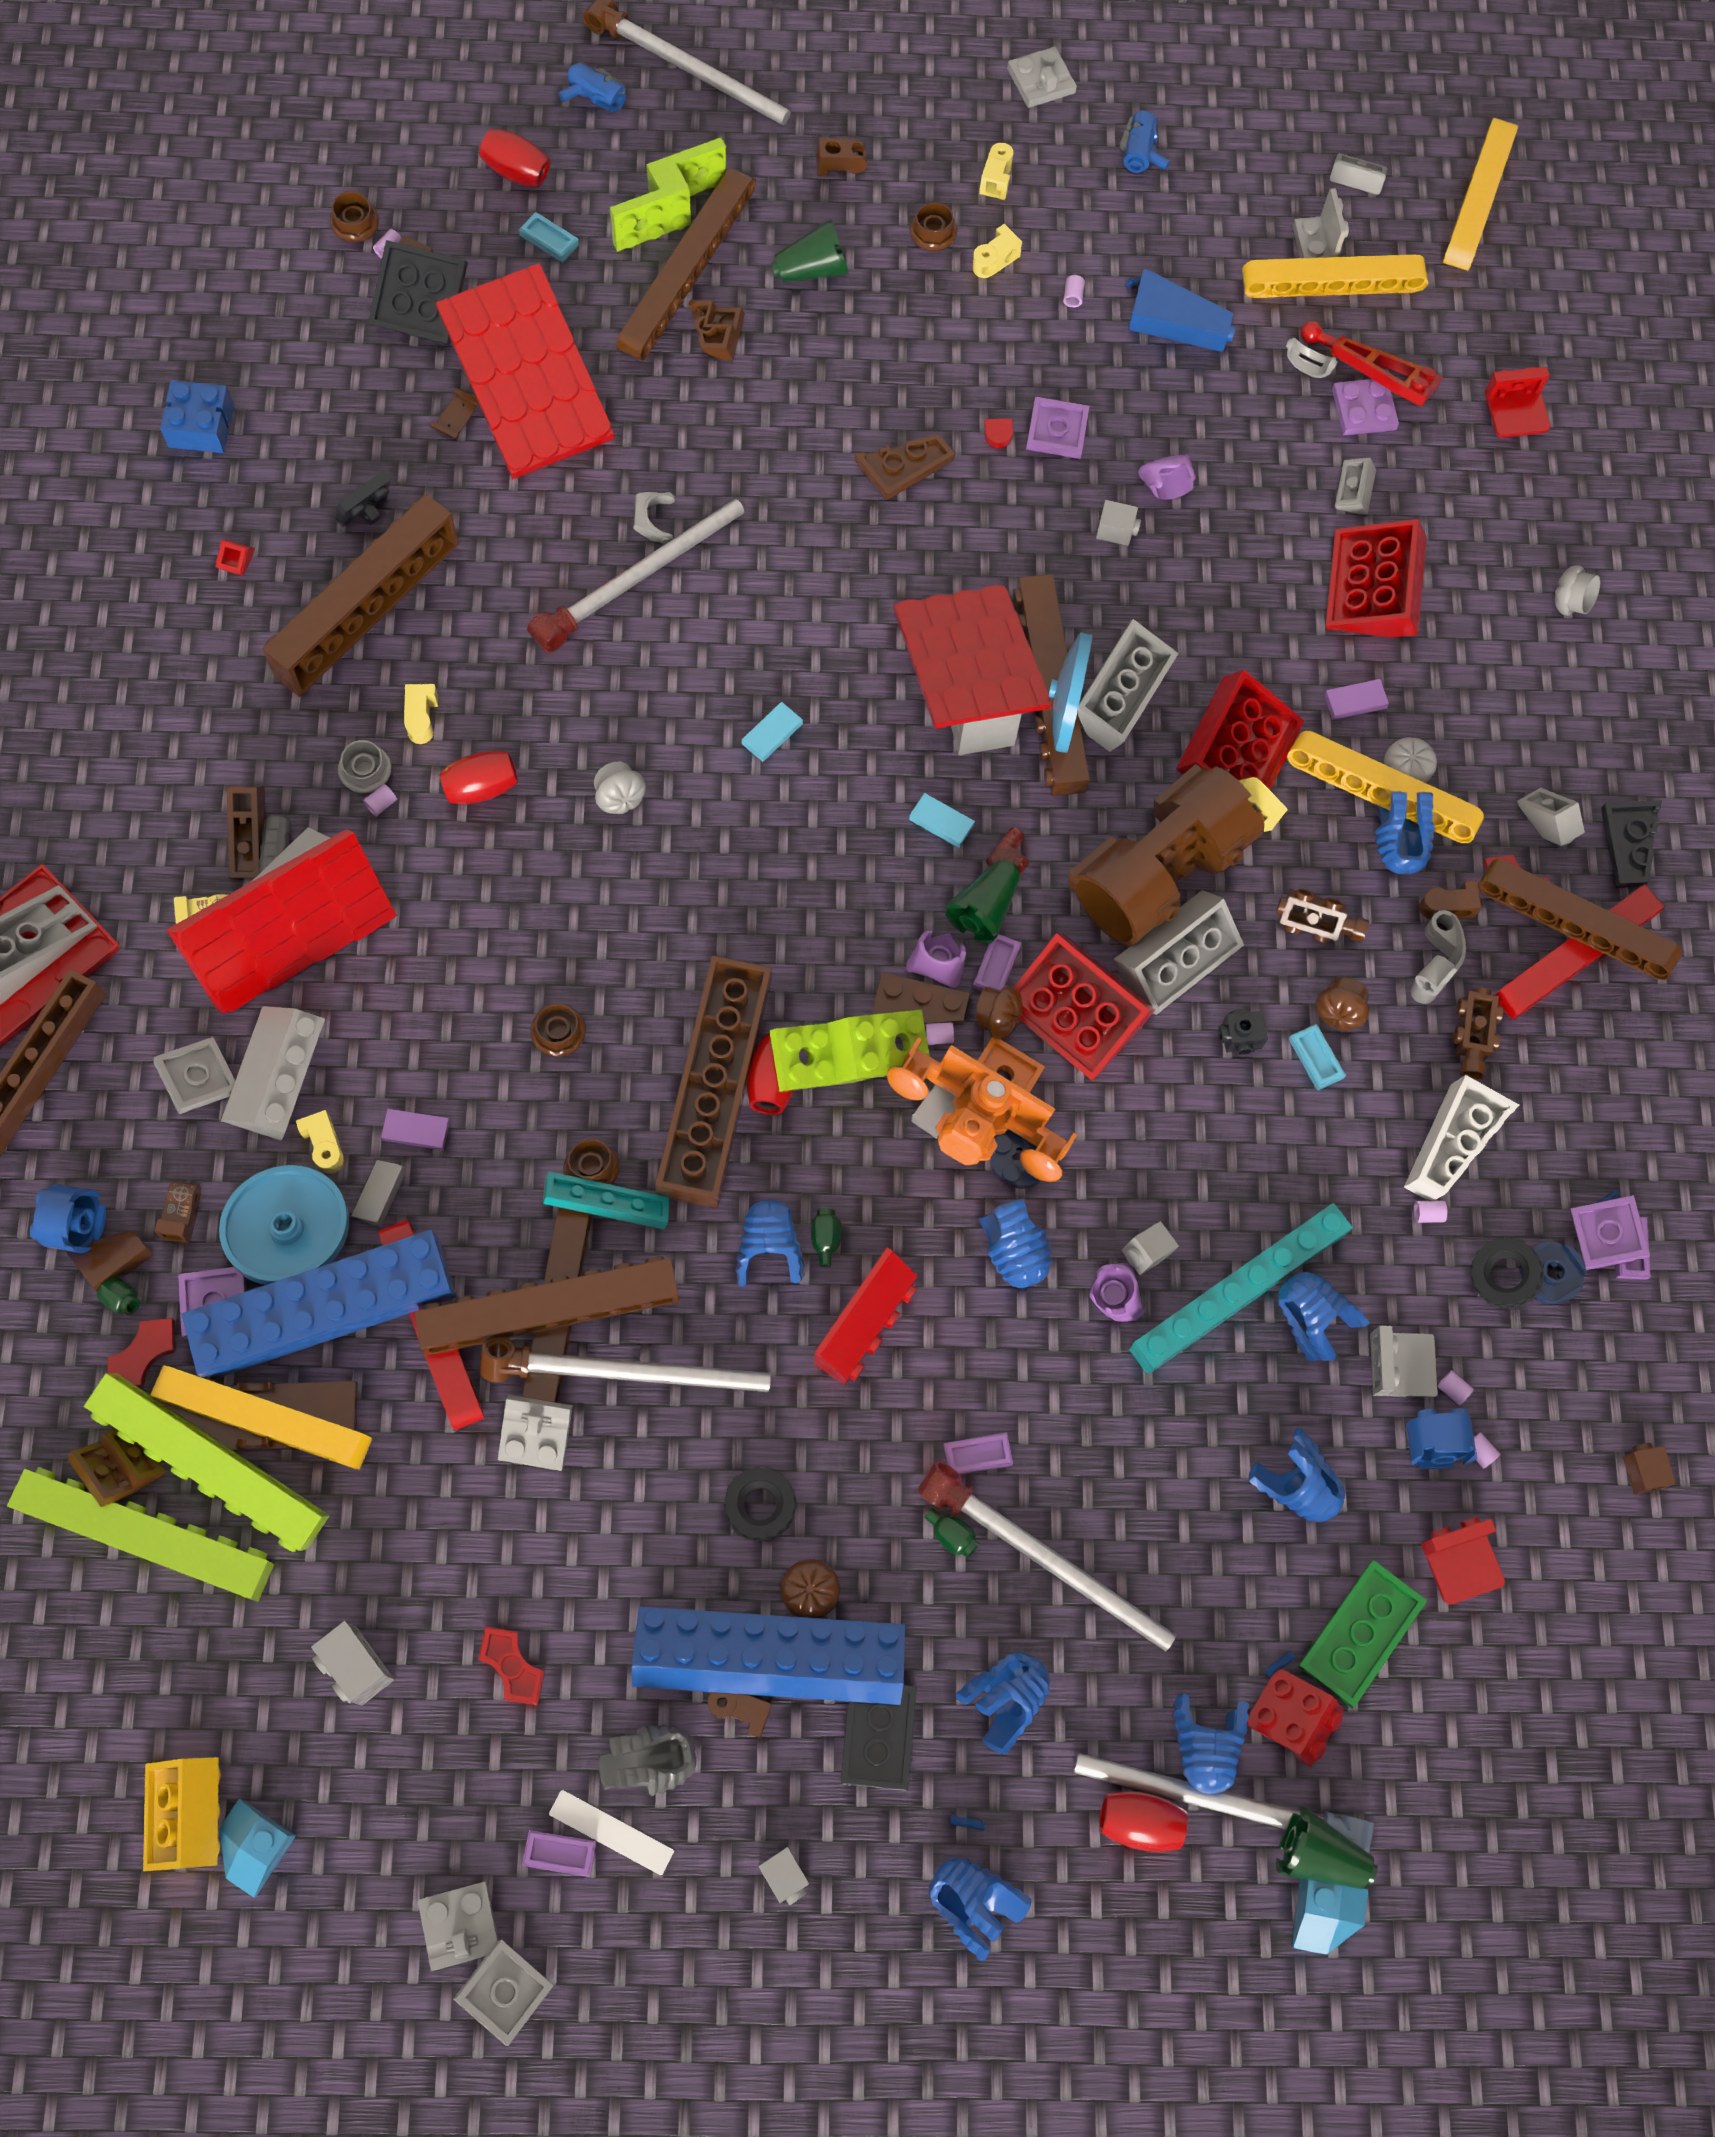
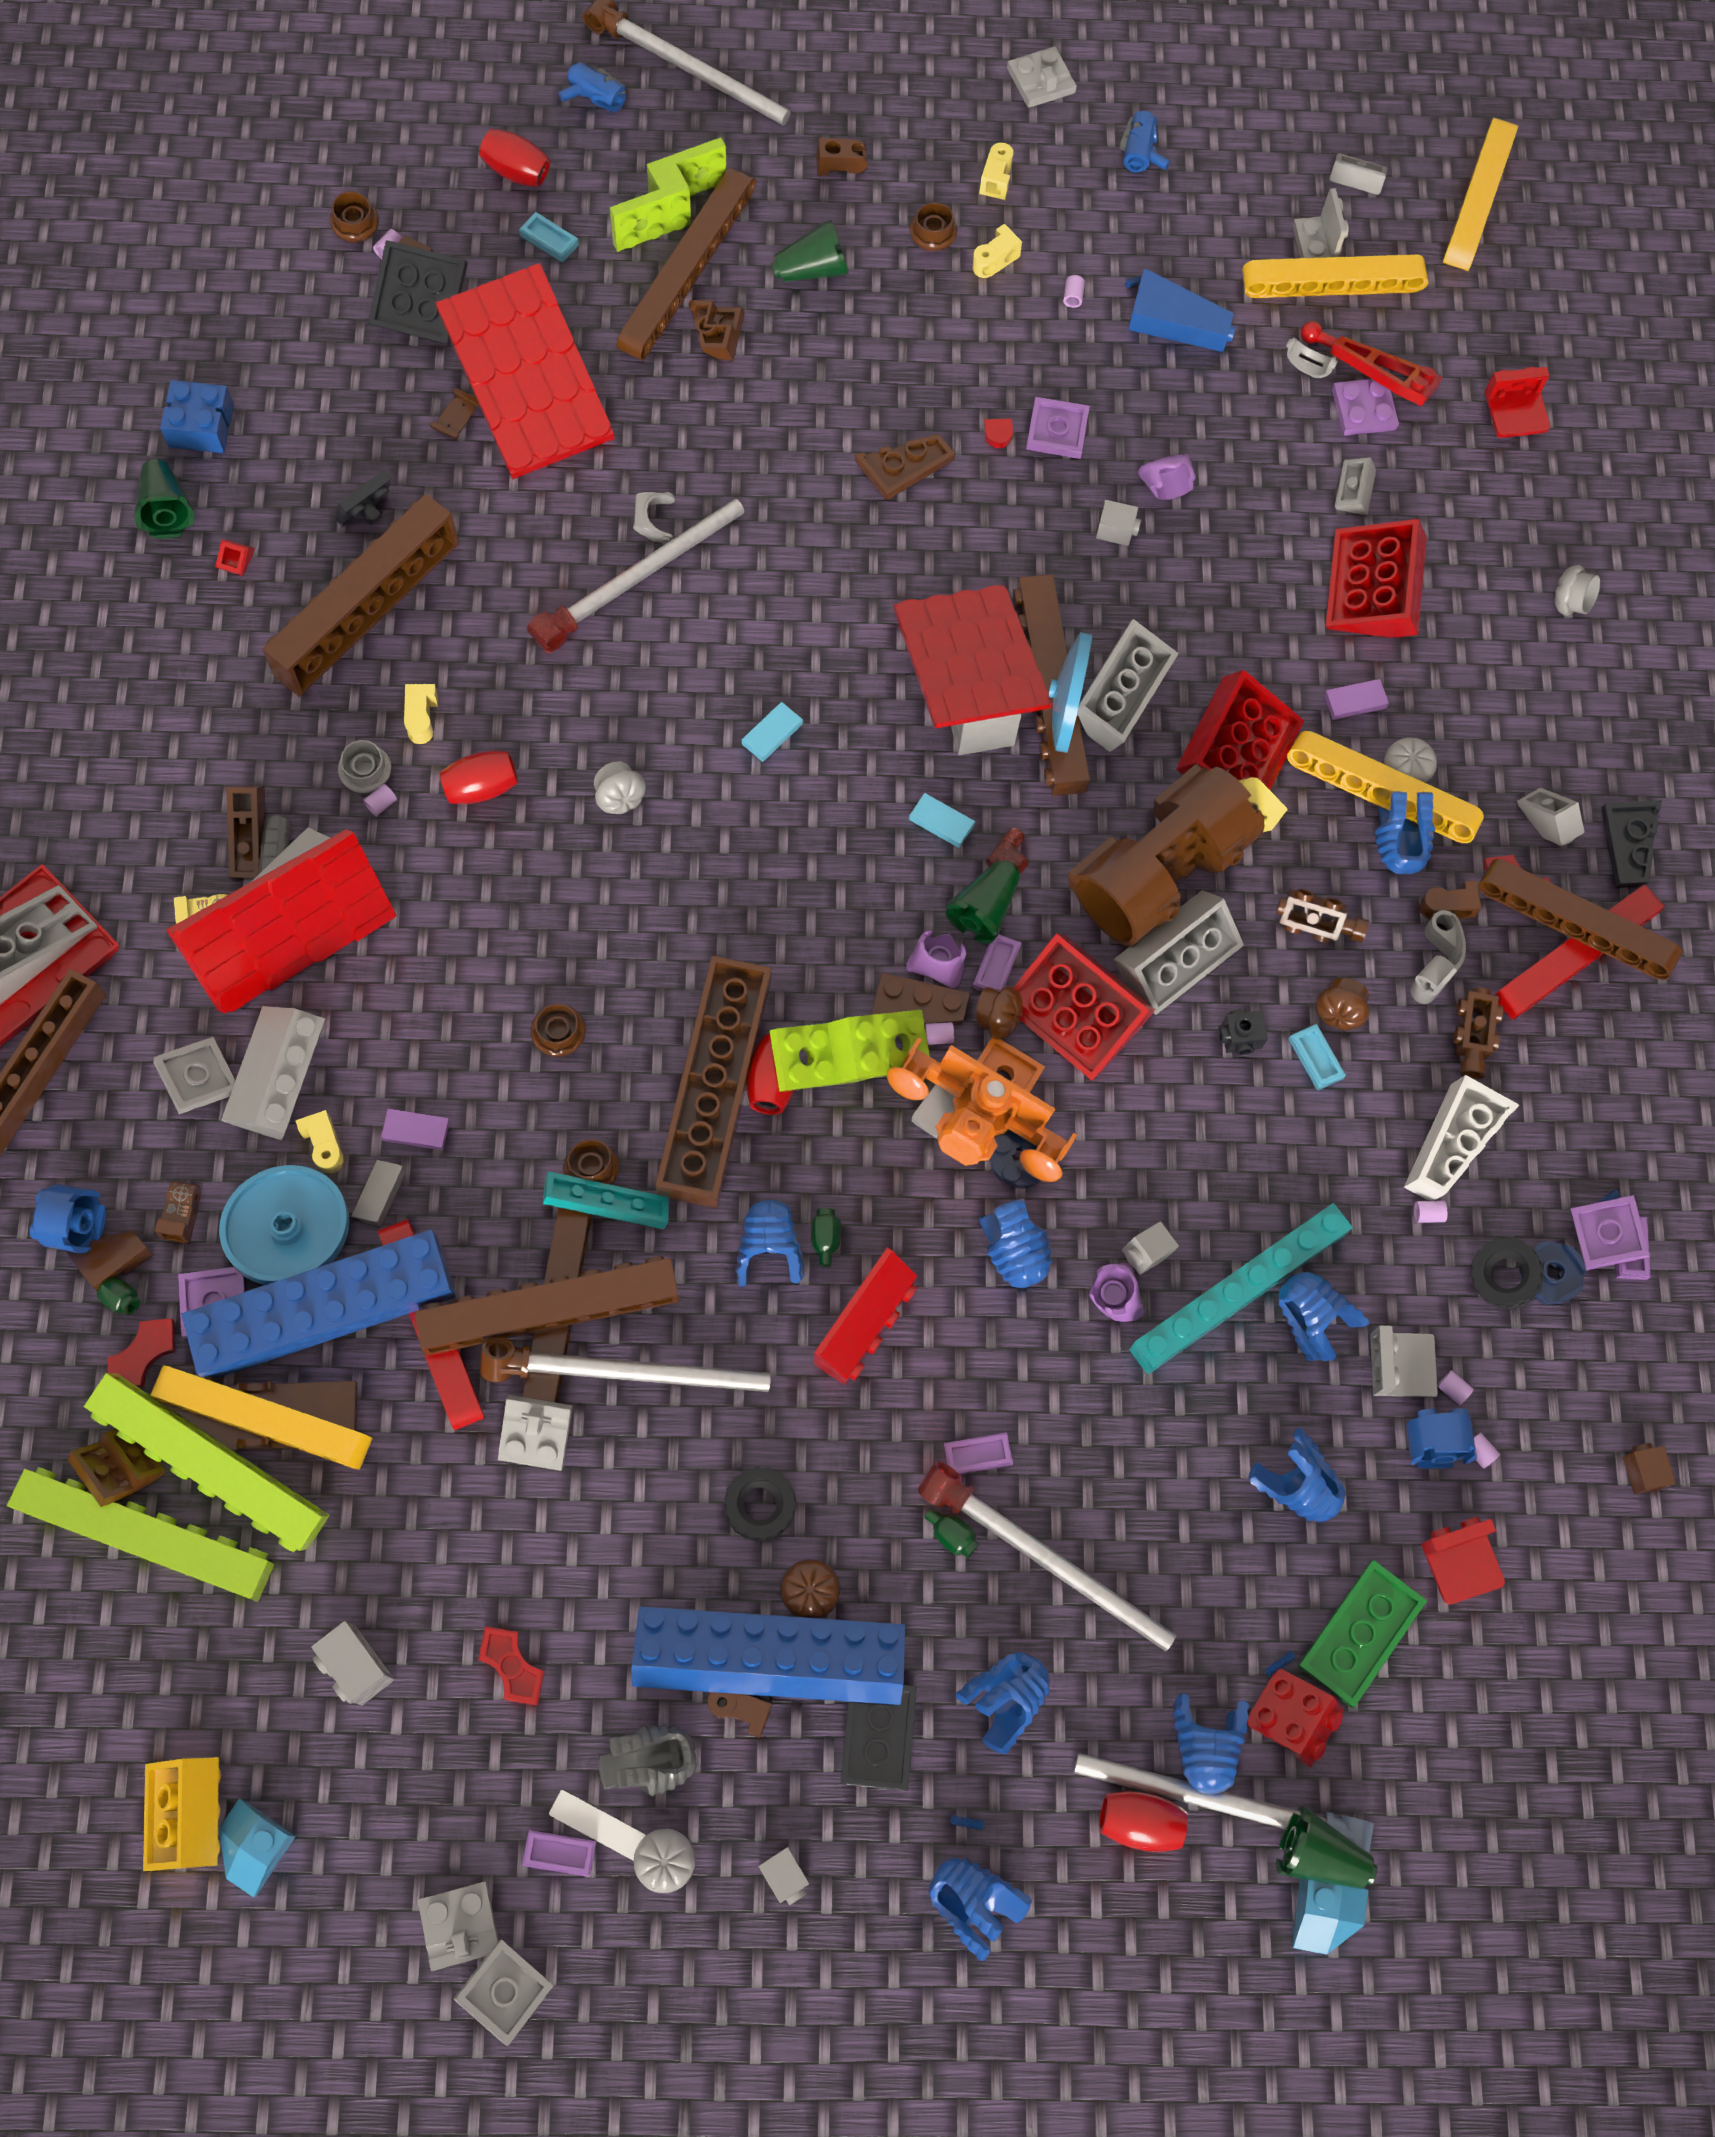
(161, 502): none -> dark green cone
(664, 1860): none -> light grey piece

